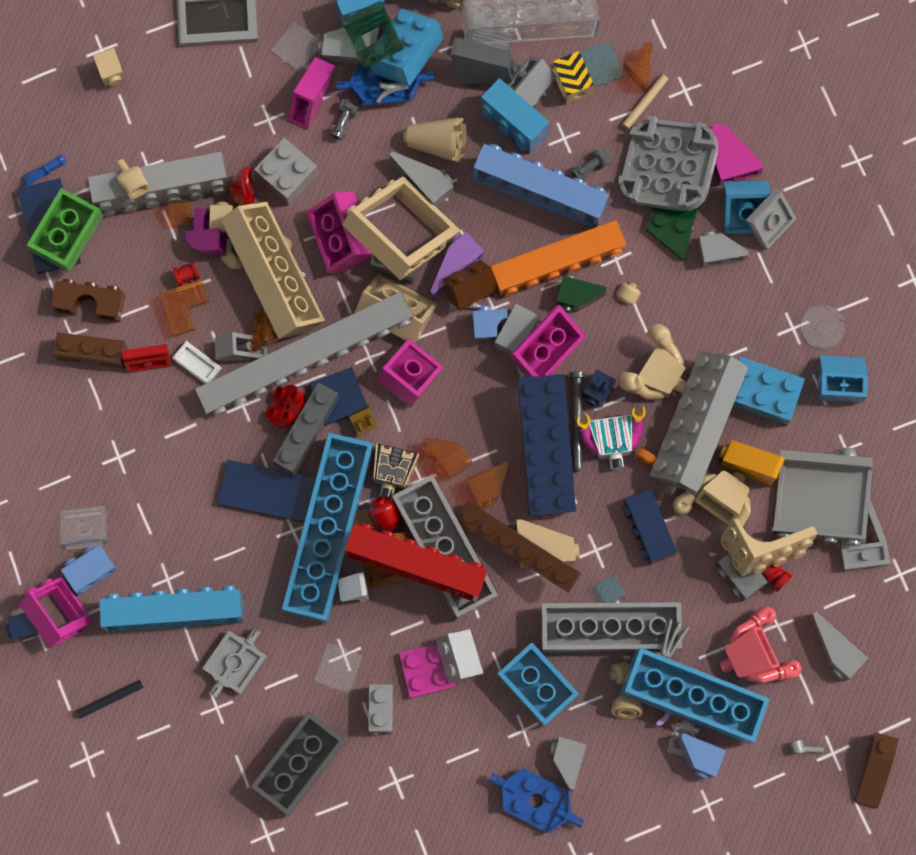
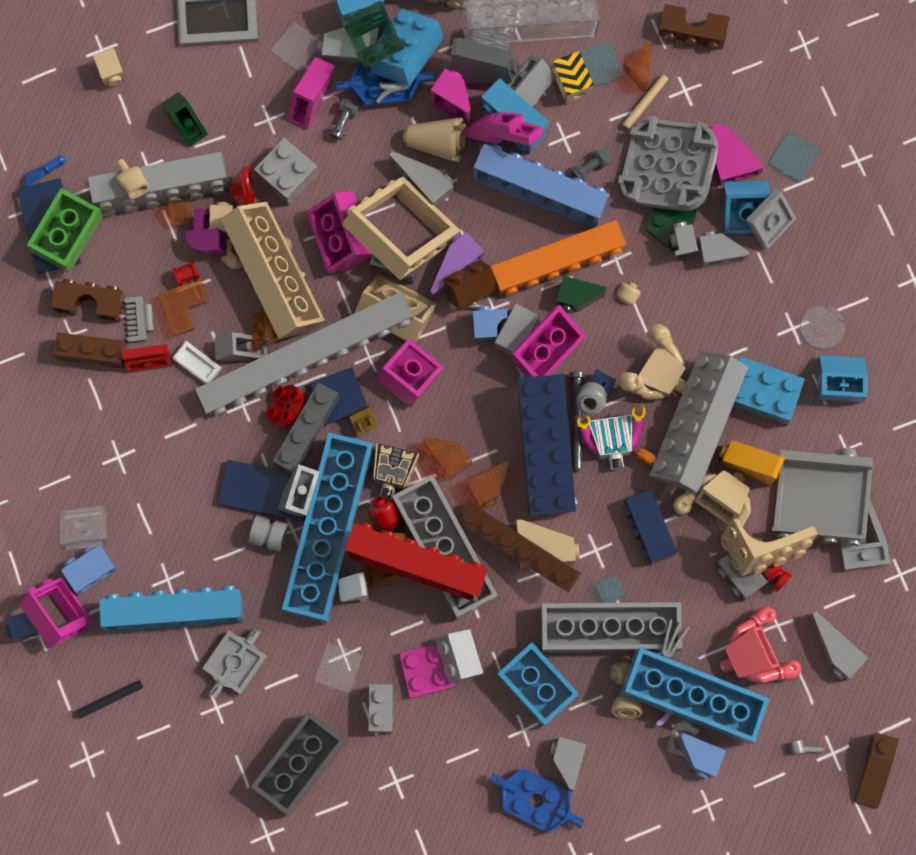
(144, 319): none -> light grey piece
(184, 118): none -> dark green slope
(271, 534): none -> light grey wheel
(299, 491): none -> light grey slope
(451, 96): none -> dark pink slope
(503, 125): none -> dark pink slope
(591, 398): none -> light grey head
(683, 239): none -> light grey brick
(710, 34): none -> reddish brown arch
(794, 157): none -> clear light blue piece

